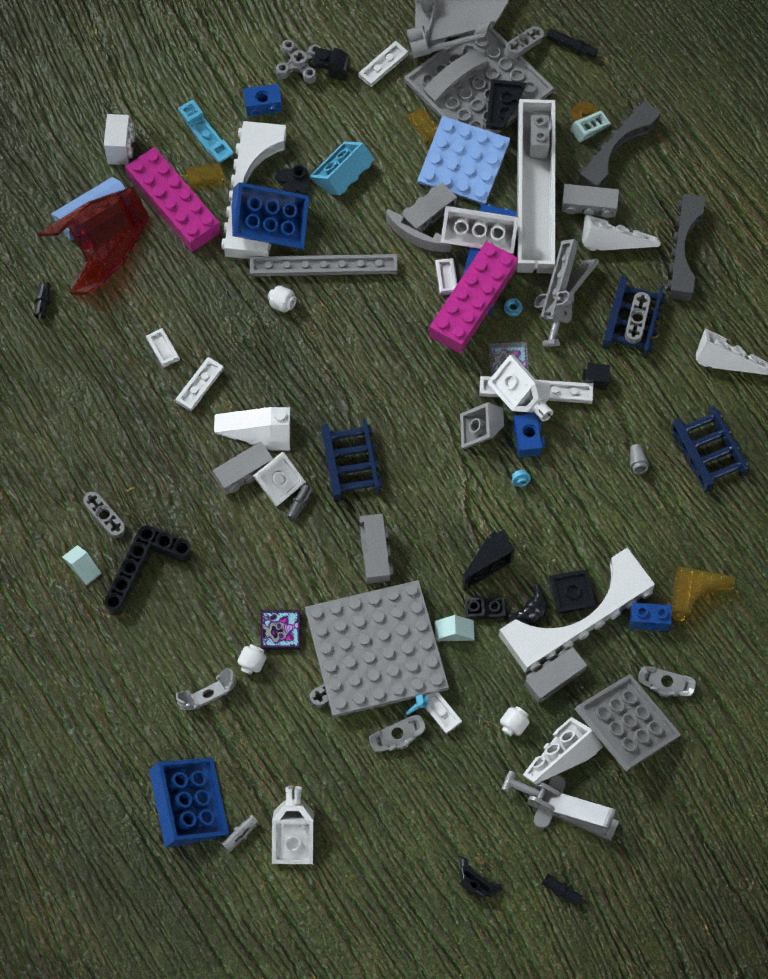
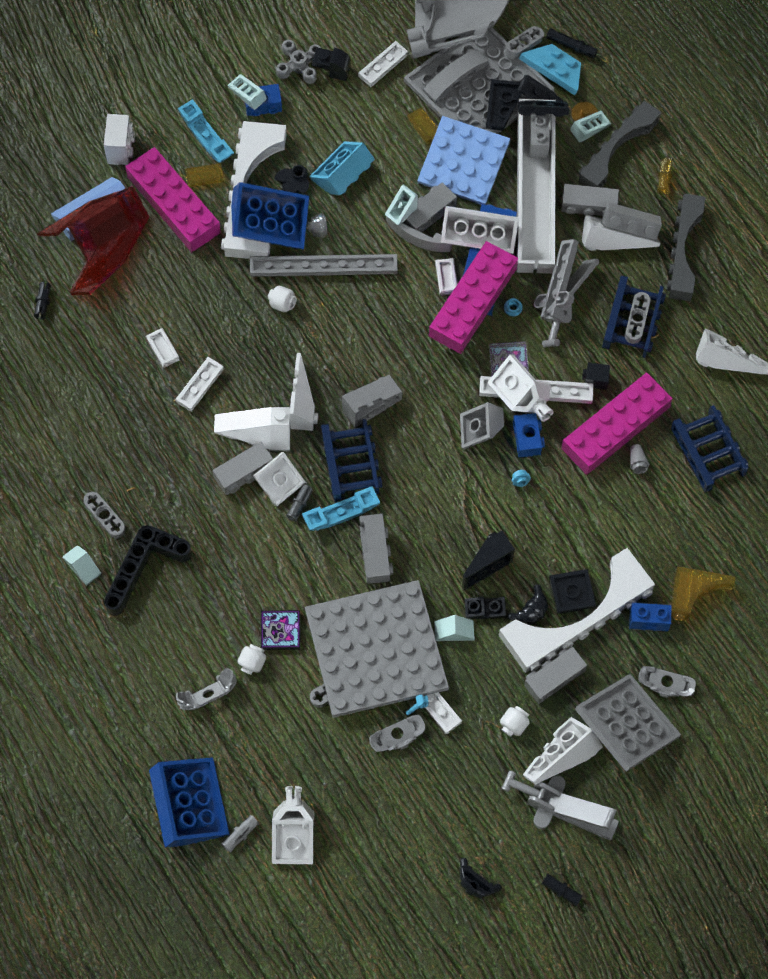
(253, 100): none -> light aqua slope
(302, 405): none -> white wedge
(318, 225): none -> clear cone
(341, 511): none -> medium azure slope
(370, 400): none -> light grey wedge
(402, 205): none -> light aqua slope
(535, 90): none -> black hinge
(541, 108): none -> black hinge
(554, 65): none -> medium azure wing
(616, 423): none -> dark pink brick
(632, 221): none -> light grey brick
(665, 175): none -> clear yellow axle

